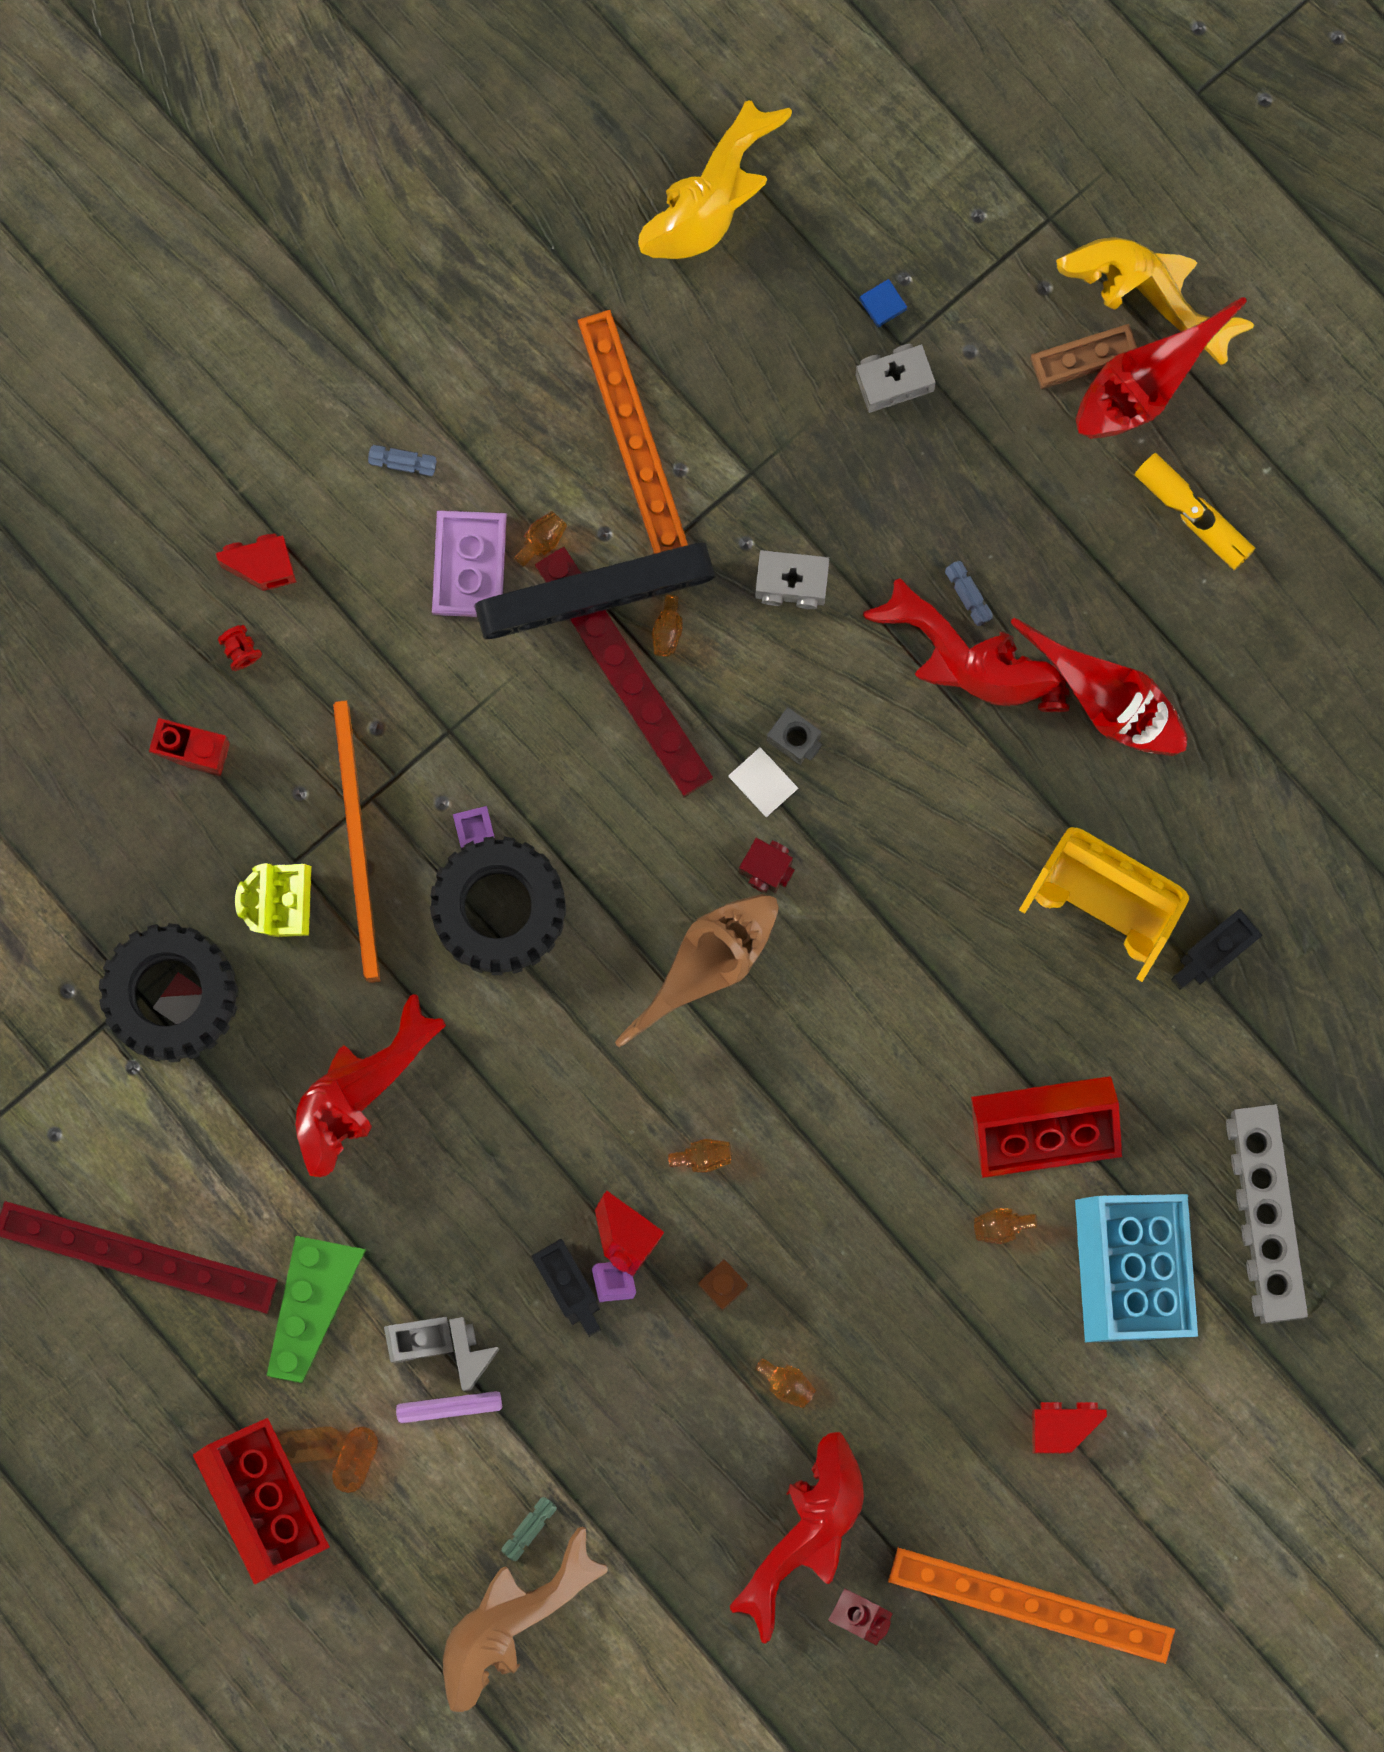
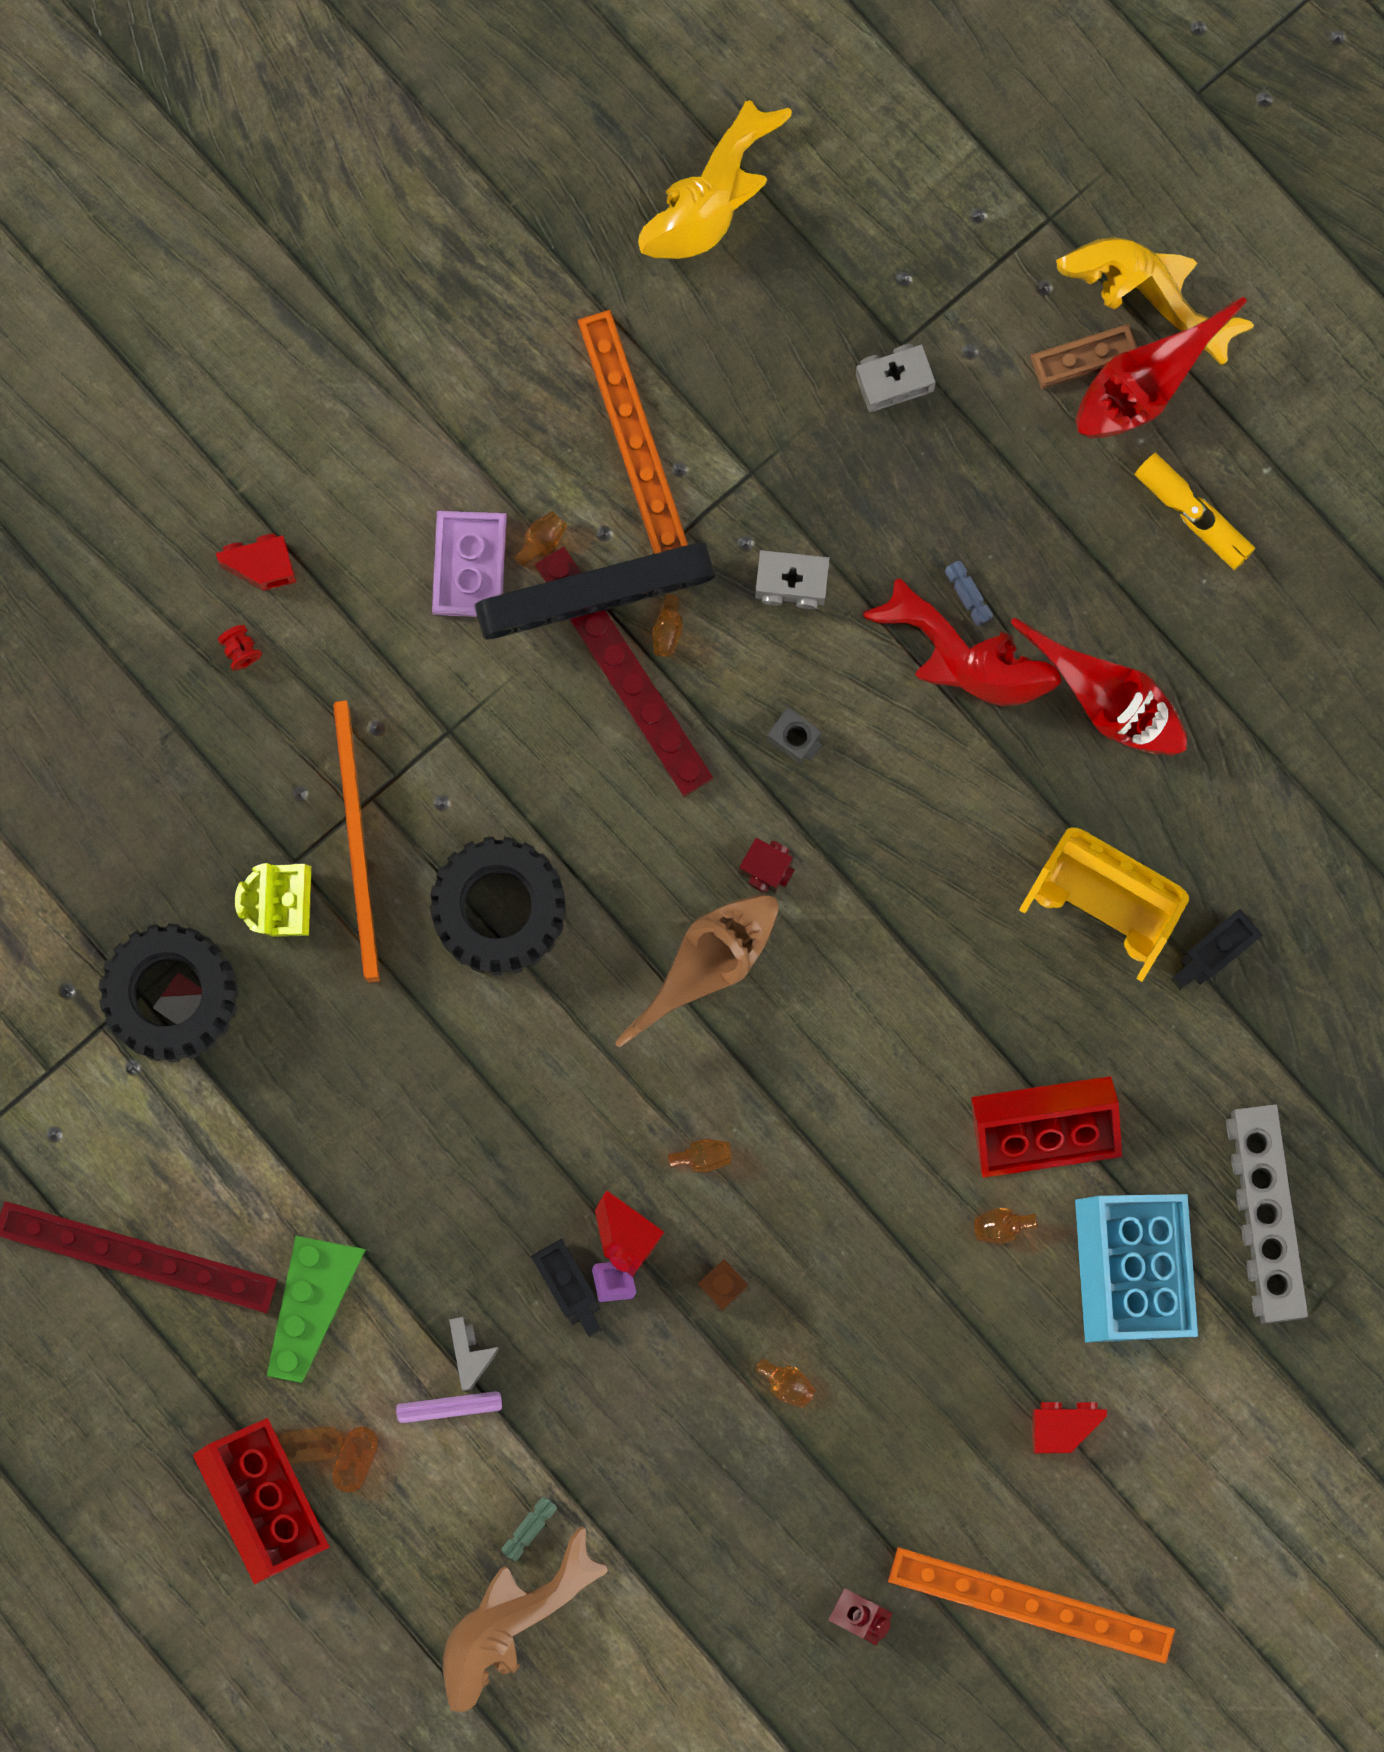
(190, 746): red slope -> none
(336, 1100): red piece -> none
(402, 460): sand blue axle -> none
(418, 1339): light grey slope -> none
(473, 825): medium lavender plate -> none
(763, 782): white sticker -> none
(815, 1542): red piece -> none
(883, 303): blue tile -> none
(1056, 699): red bush -> none

